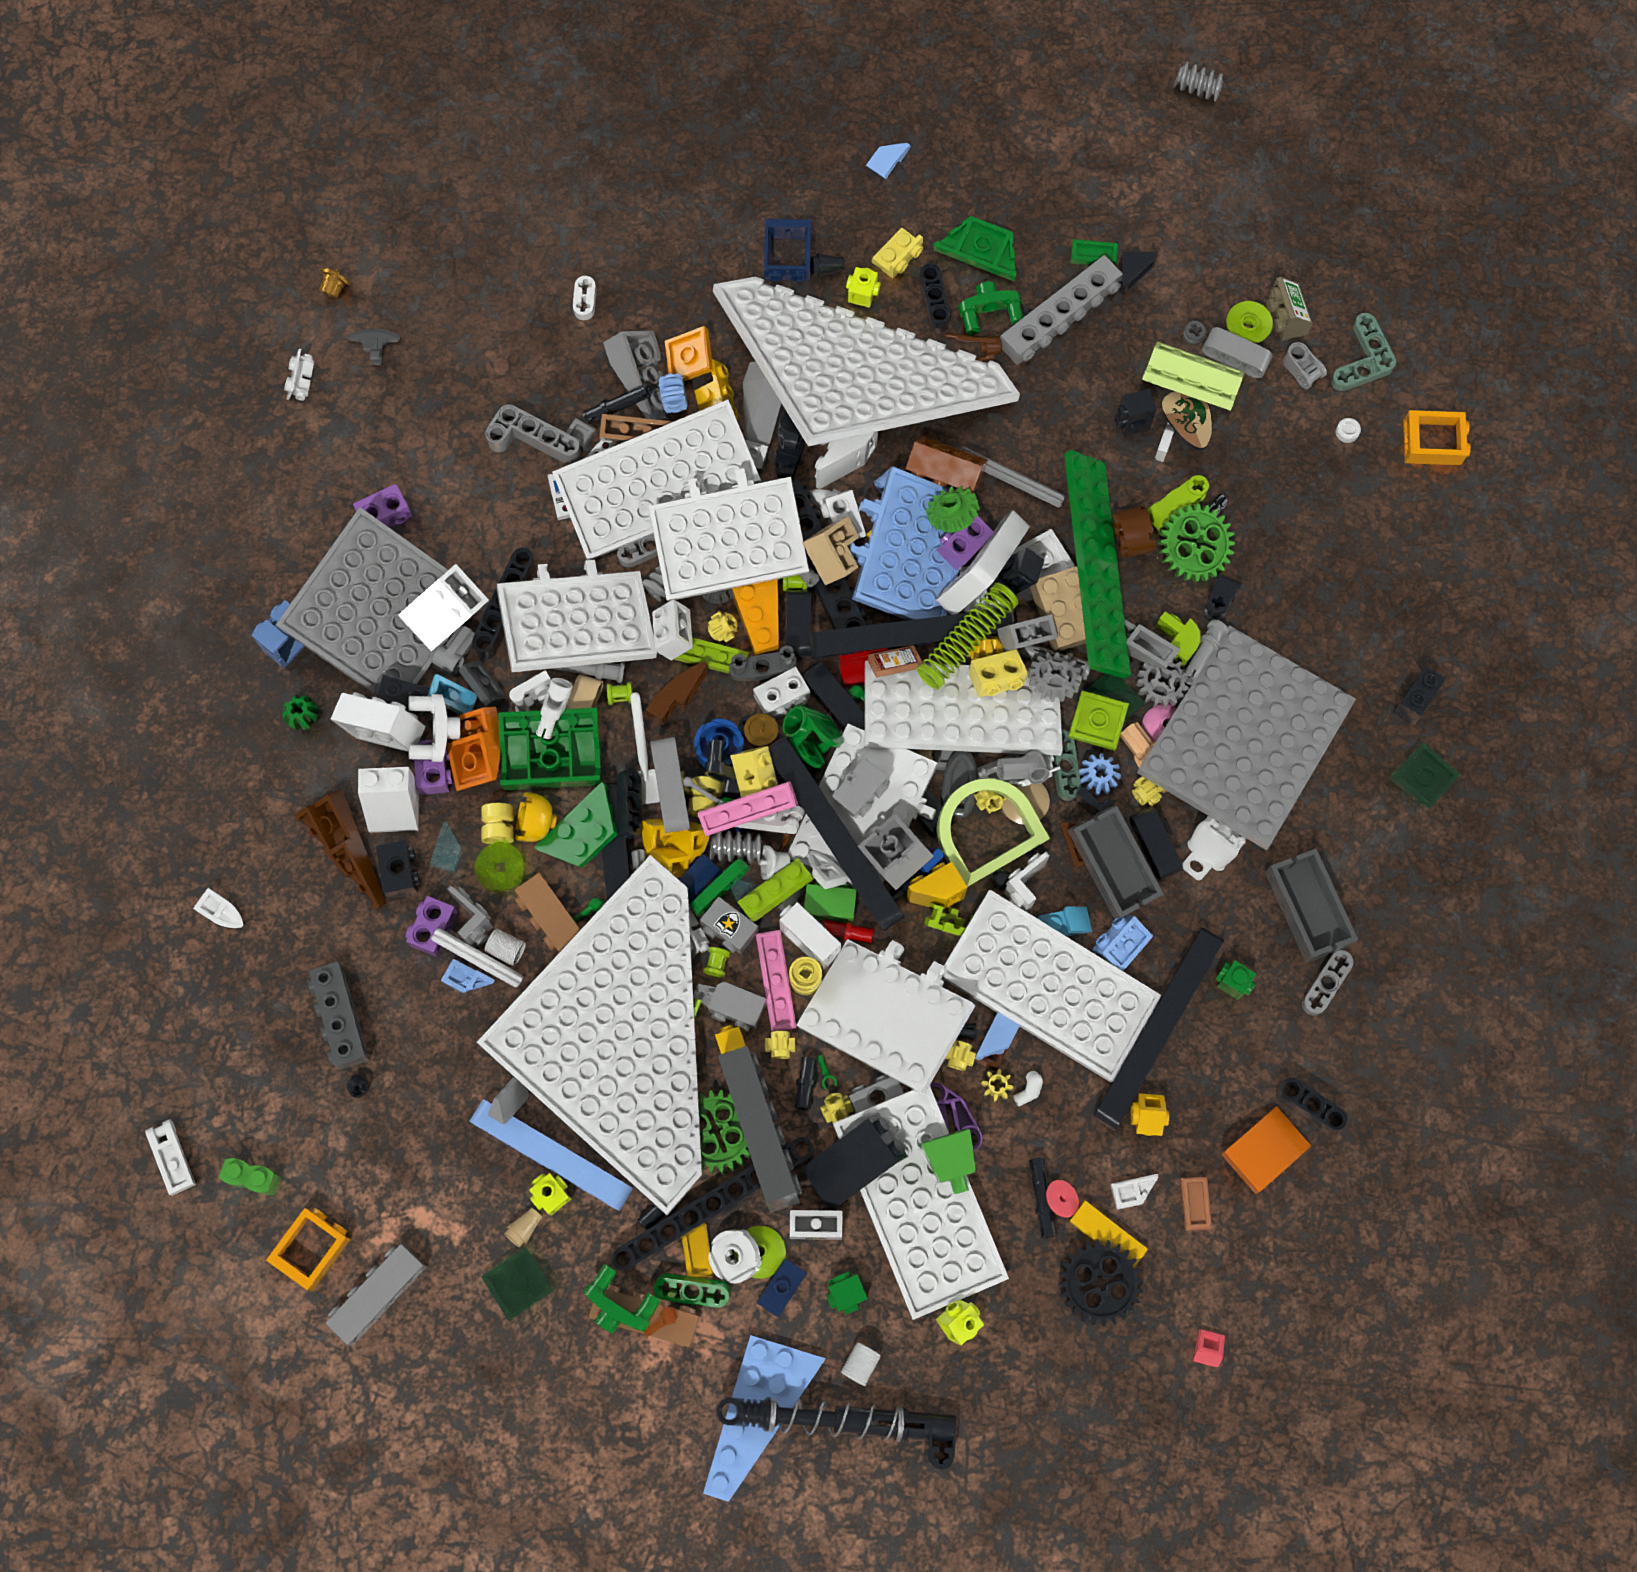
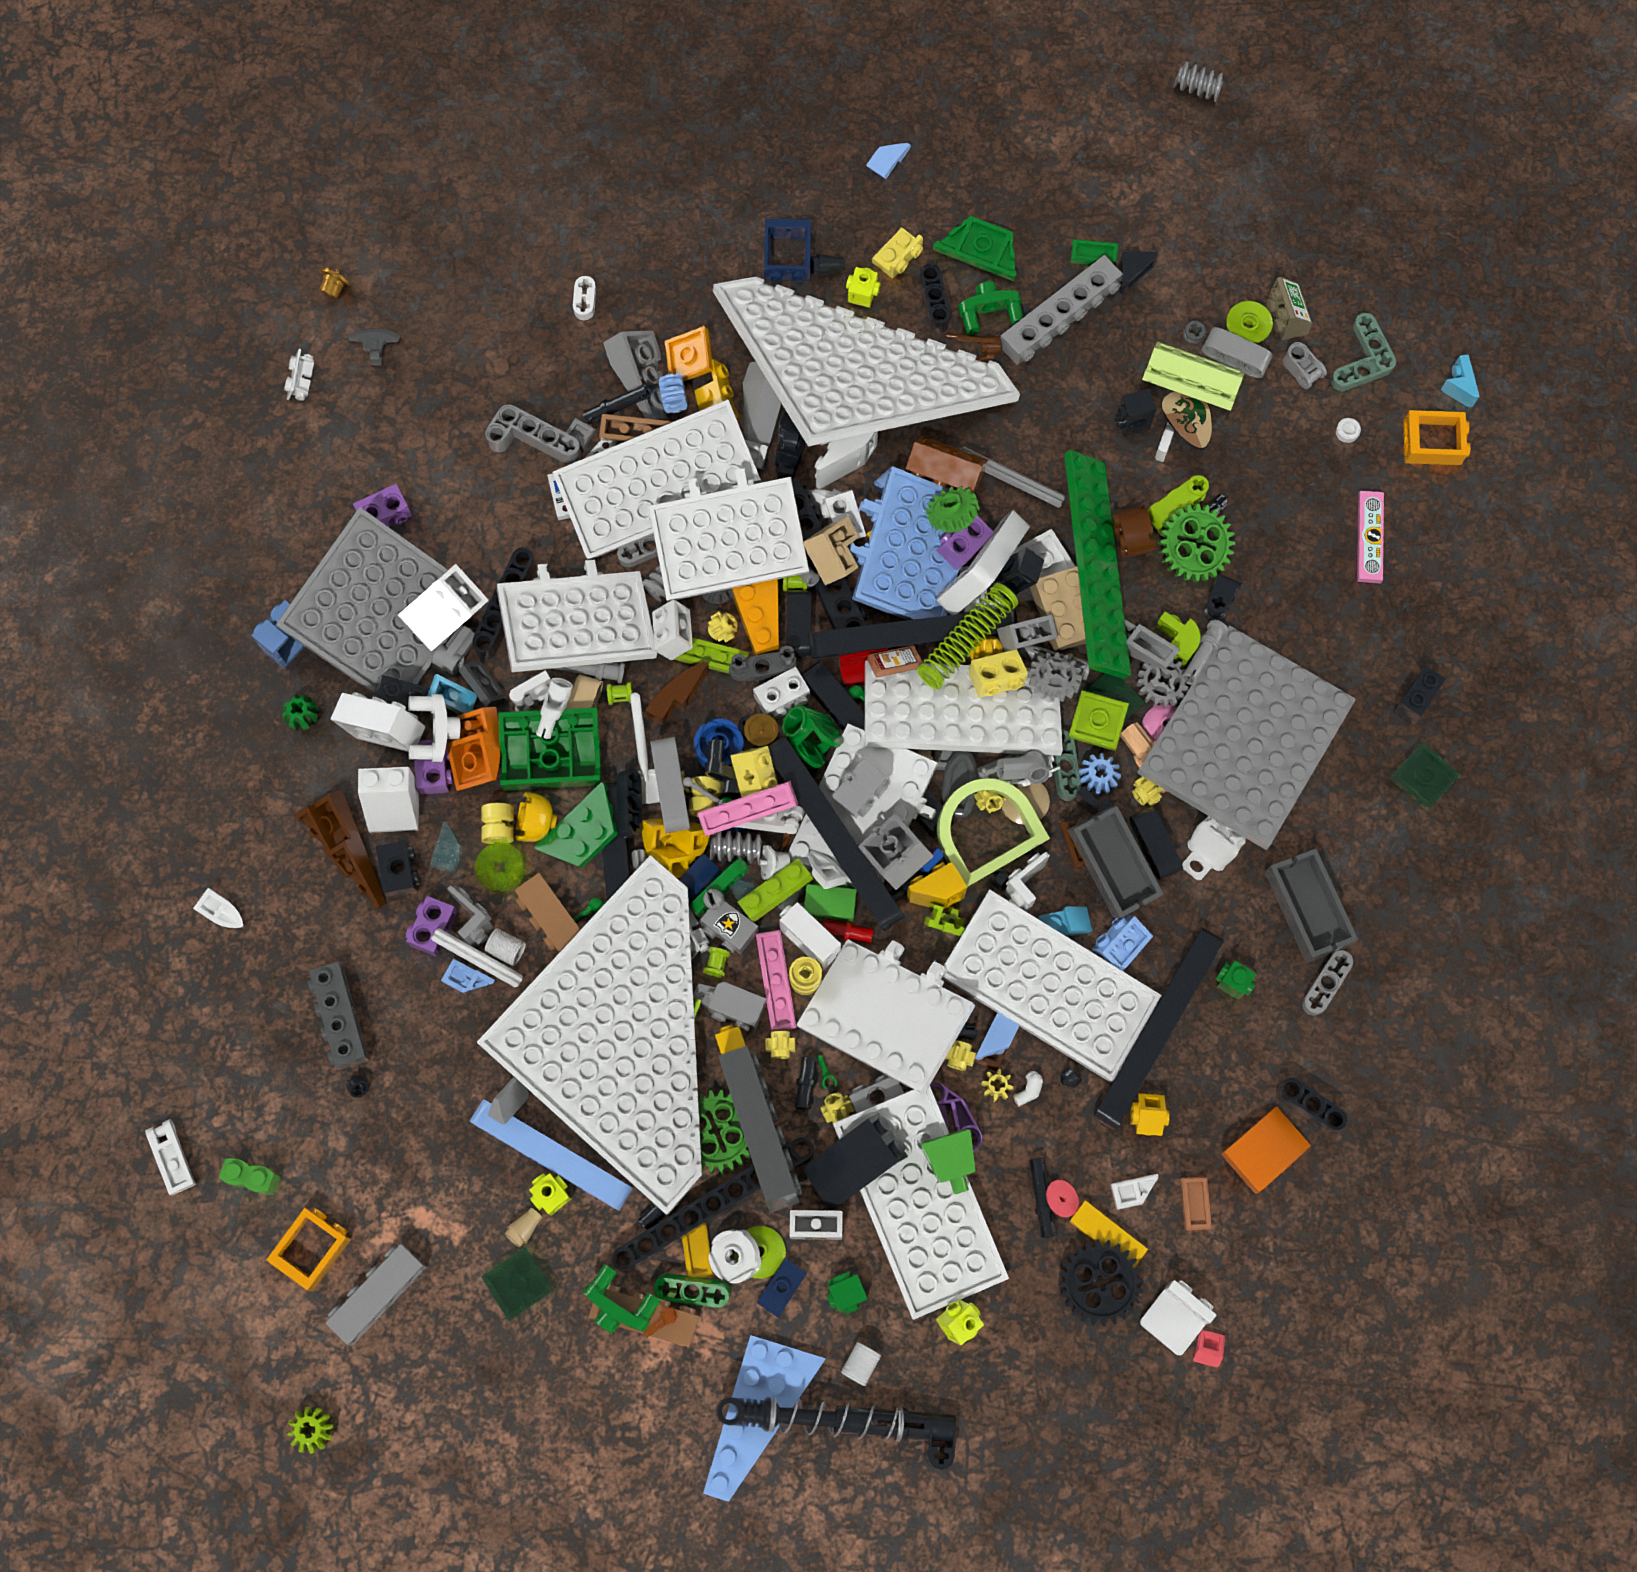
(315, 1420): none -> lime gear
(718, 898): none -> light grey hinge
(1070, 1078): none -> black hinge
(1177, 1317): none -> white bracket
(1370, 537): none -> tile
(1463, 385): none -> medium azure slope

